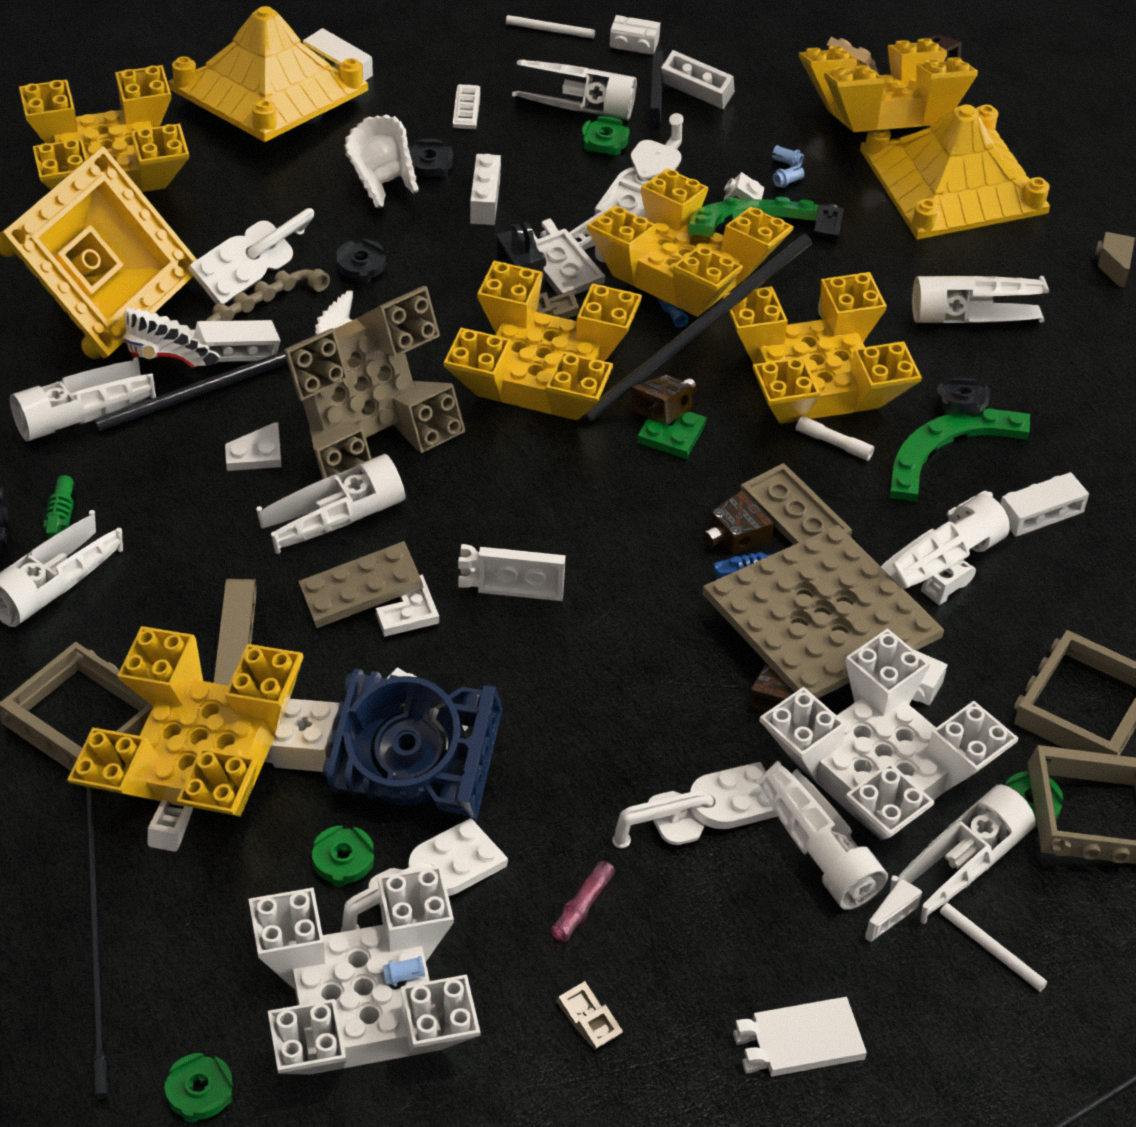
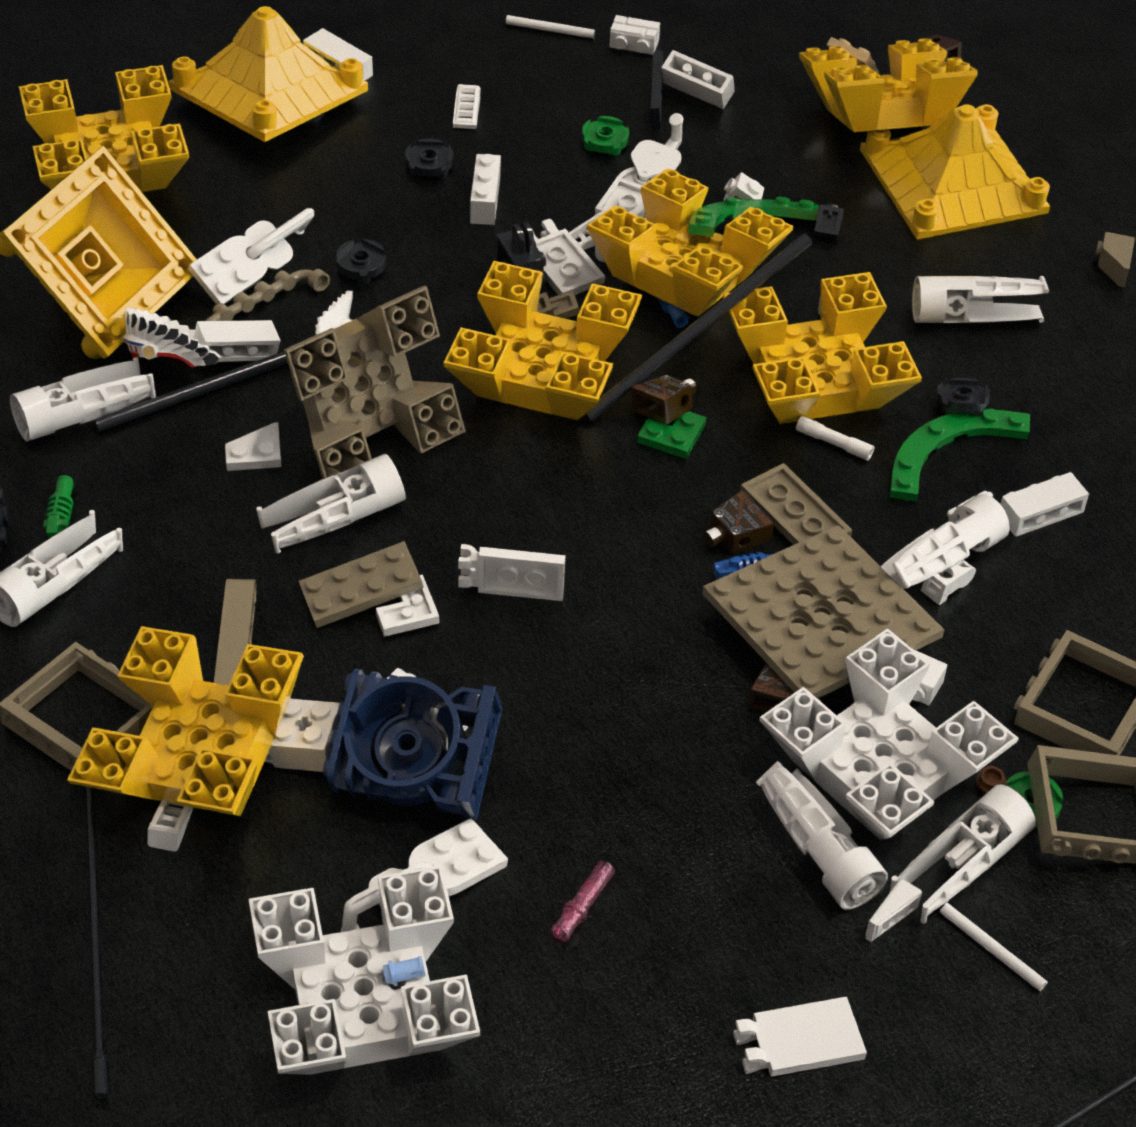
(202, 1104): green plate -> none
(345, 870): green plate -> none
(380, 154): white piece -> none
(588, 1016): slope -> none
(617, 94): white piece -> none
(715, 800): white plate -> none
(783, 177): light blue pin -> none
(788, 156): light blue pin -> none
(989, 778): none -> reddish brown plate

